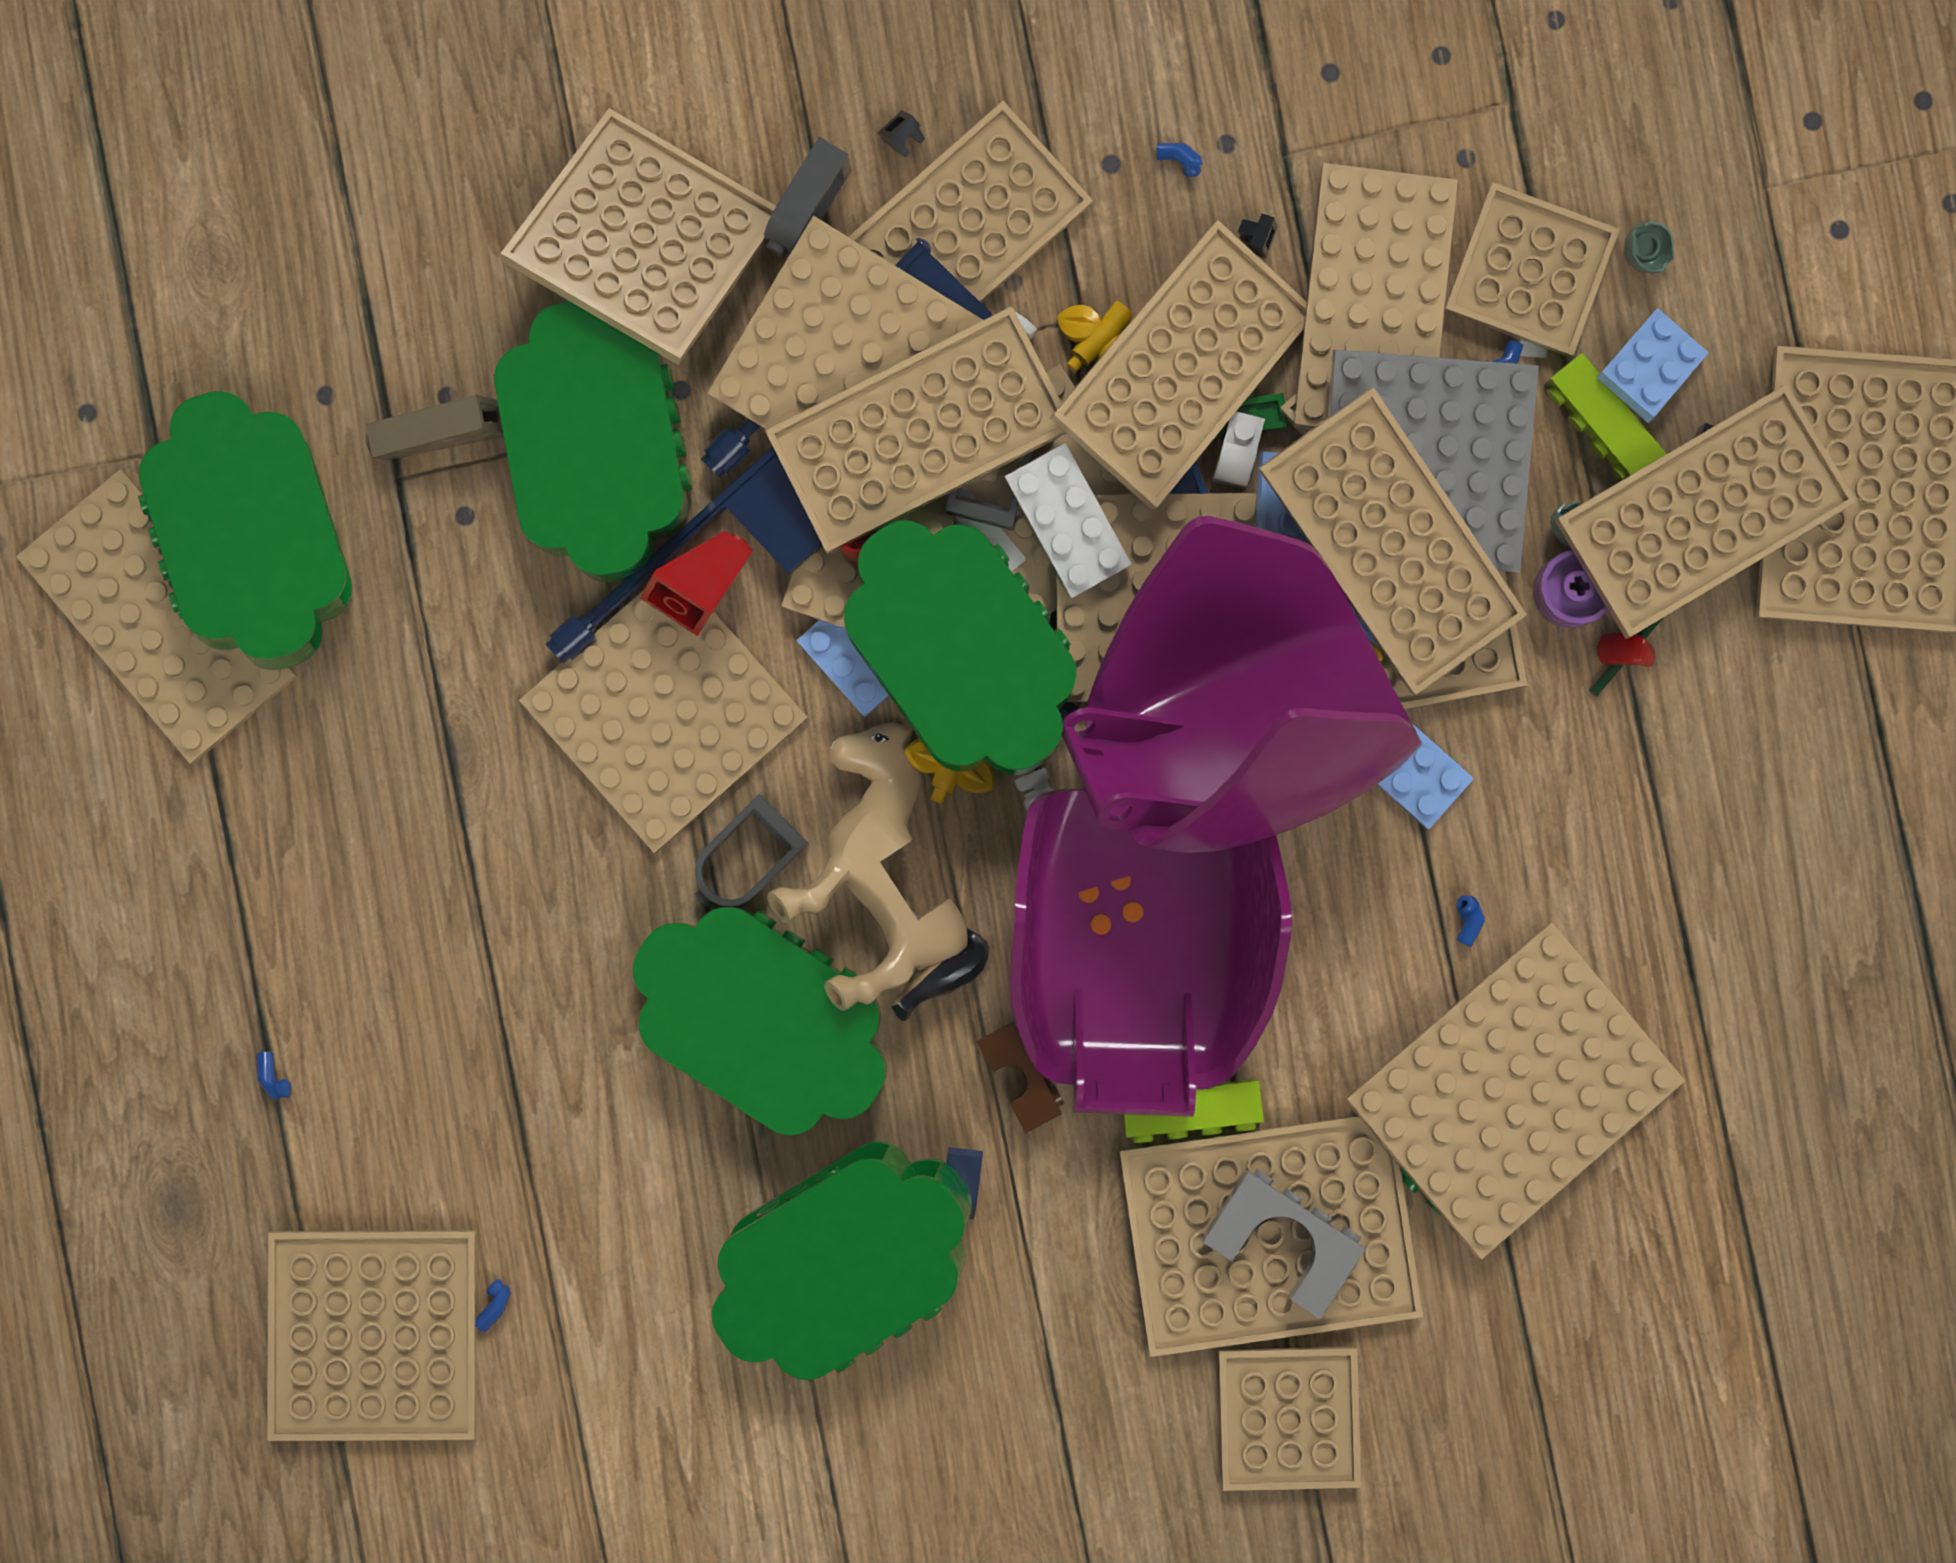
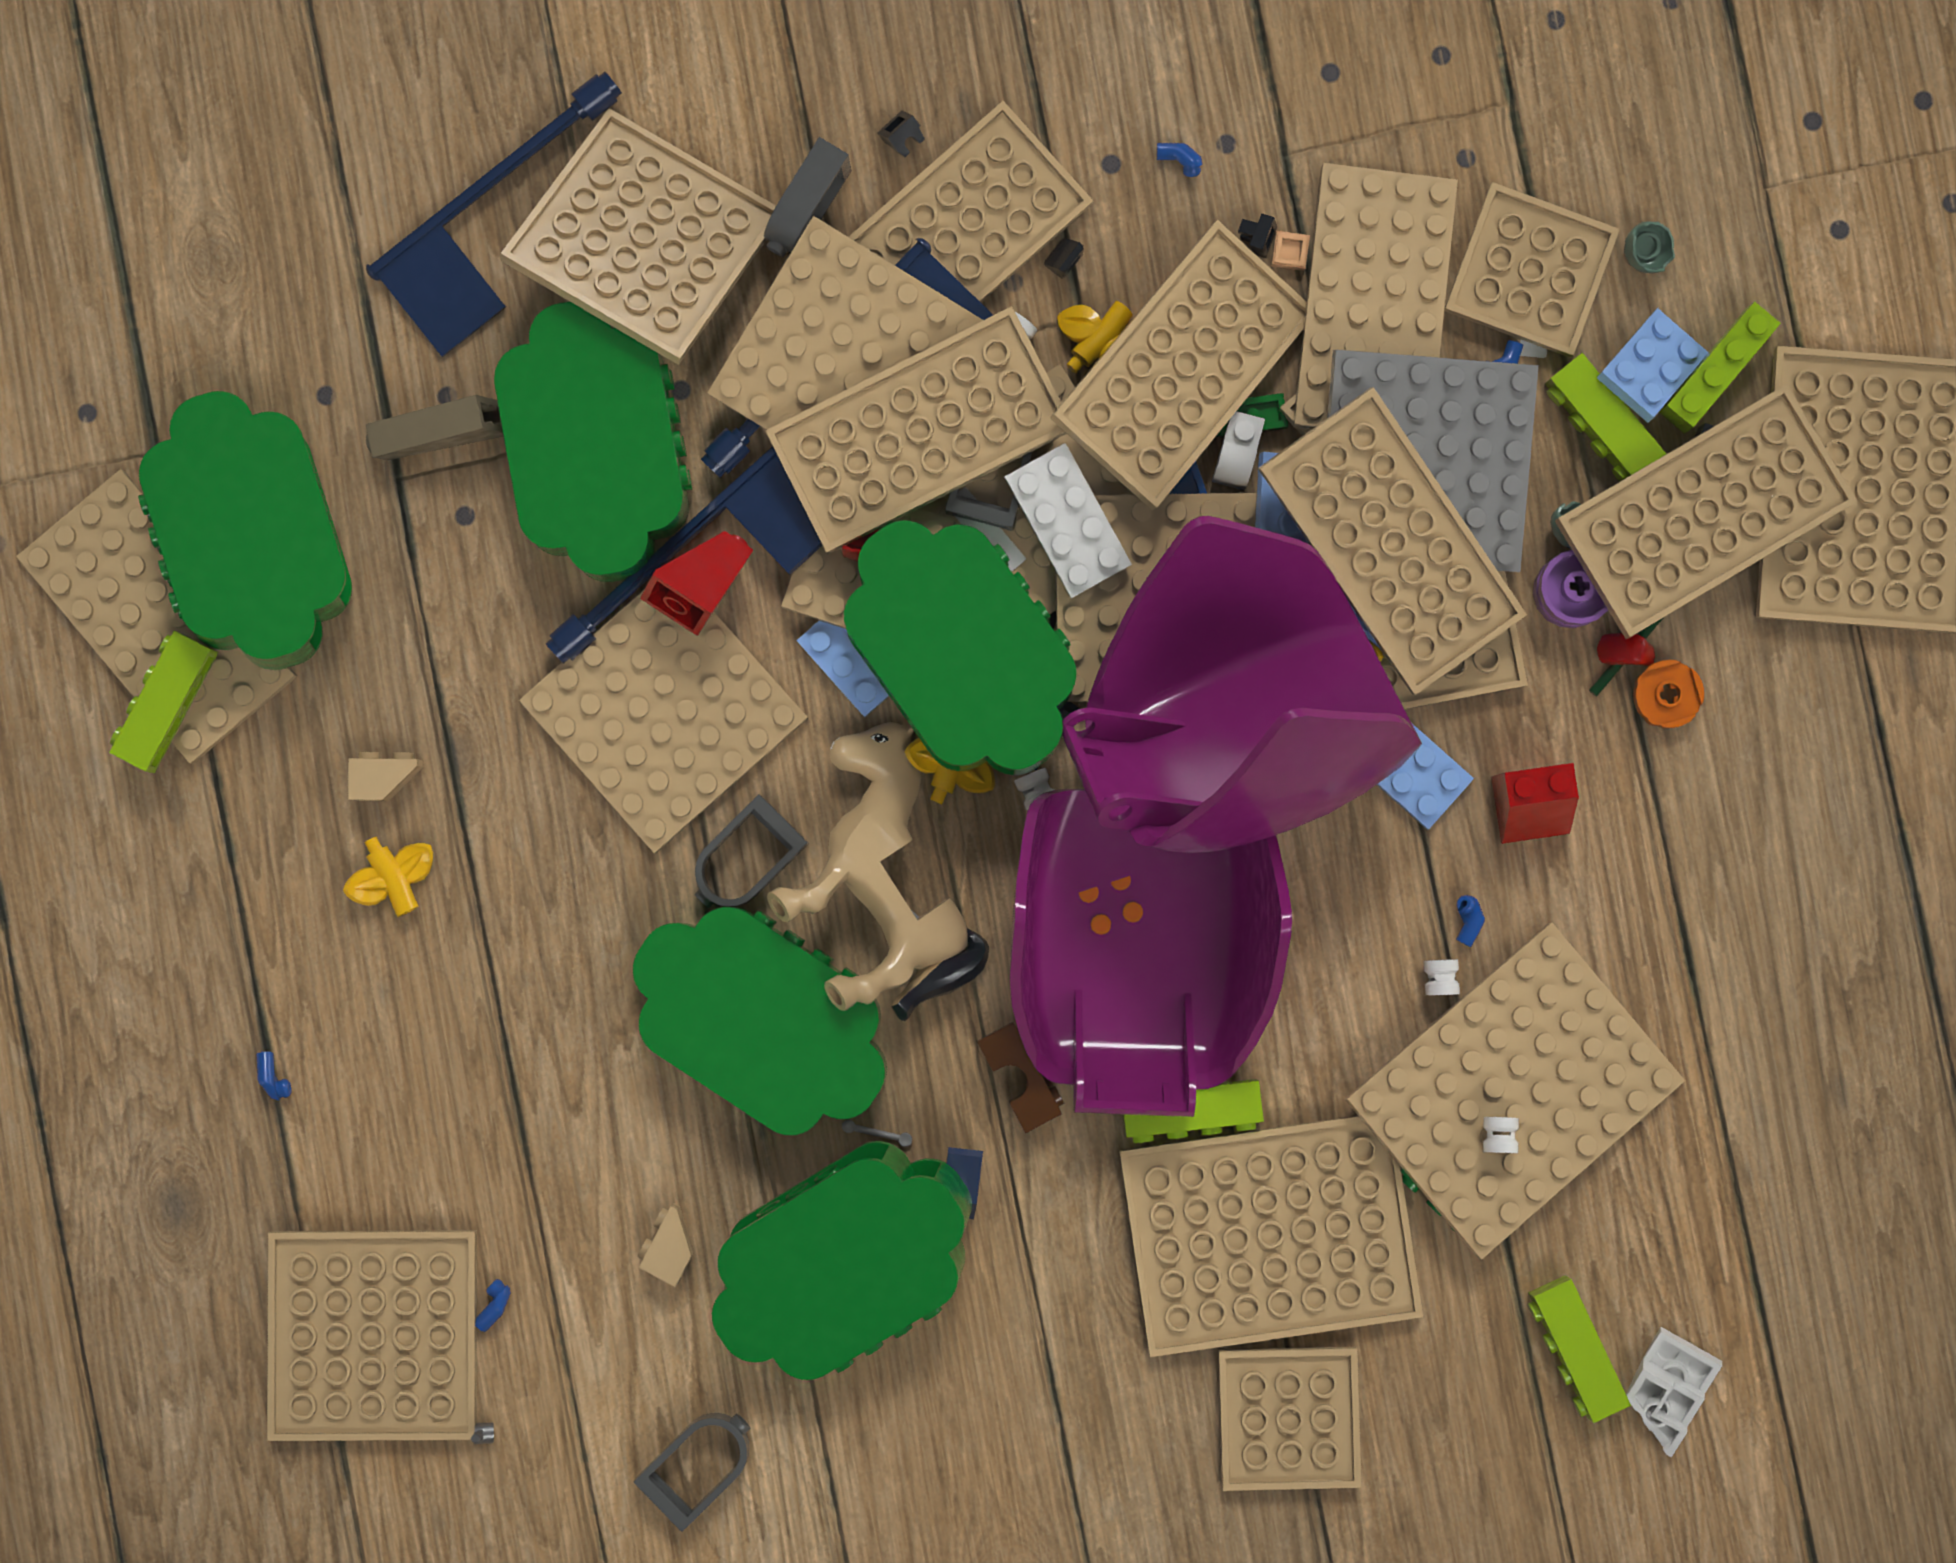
(162, 702): none -> lime brick
(380, 778): none -> tan slope
(390, 876): none -> yellow plant
(430, 270): none -> dark blue flag
(483, 1433): none -> flat silver hand
(665, 1497): none -> dark grey window
(670, 1249): none -> tan slope
(904, 1139): none -> light grey hinge
(1064, 257): none -> black slope
(1290, 250): none -> light nougat tile
(1332, 1250): light grey arch -> none
(1441, 977): none -> white wheel
(1500, 1143): none -> white wheel
(1535, 802): none -> red slope
(1578, 1348): none -> lime brick
(1657, 710): none -> orange plate
(1671, 1386): none -> white slope
(1719, 367): none -> lime brick

